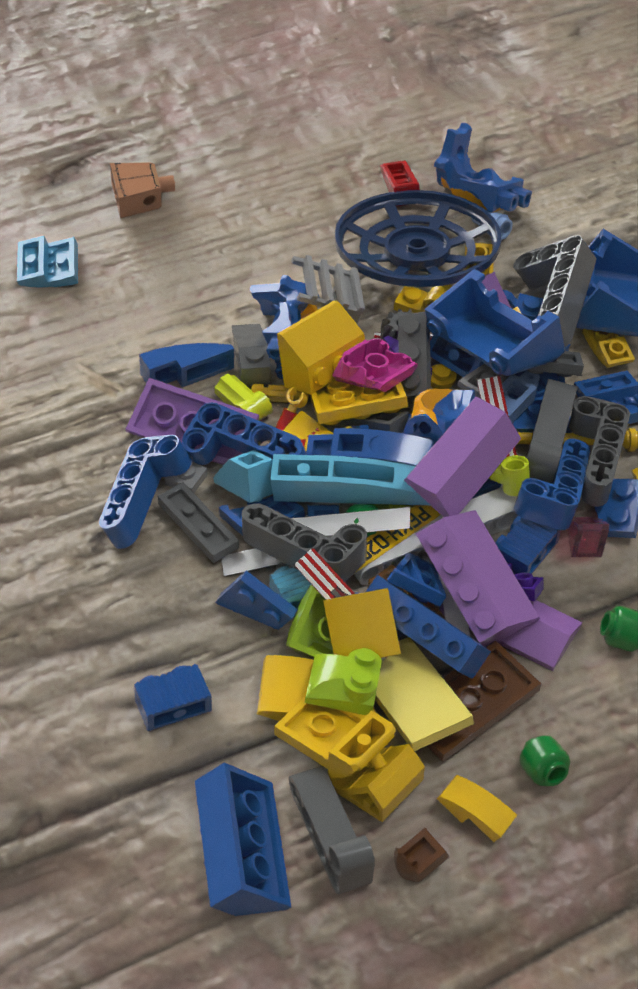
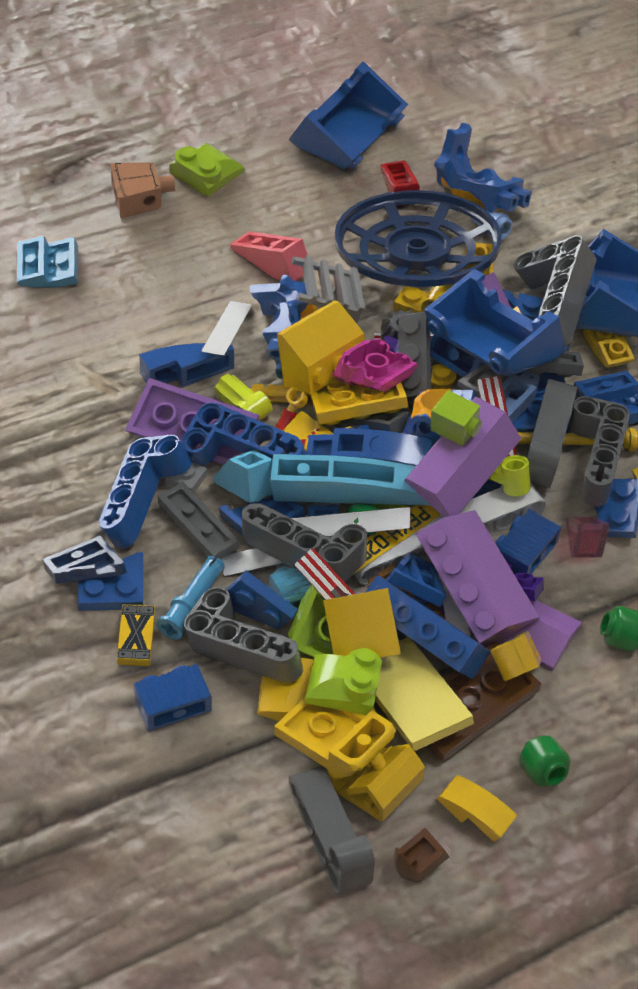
(84, 562): none -> dark blue wing
(114, 591): none -> blue wing
(136, 635): none -> tile
(173, 622): none -> dark azure pin
(205, 168): none -> lime slope
(217, 635): none -> dark grey beam
(226, 328): none -> white sticker
(241, 842): blue slope -> none
(251, 355): dark grey slope -> none
(272, 253): none -> coral slope
(350, 119): none -> blue windscreen
(456, 418): none -> lime brick
(516, 656): none -> yellow plate
(556, 502): blue beam -> none

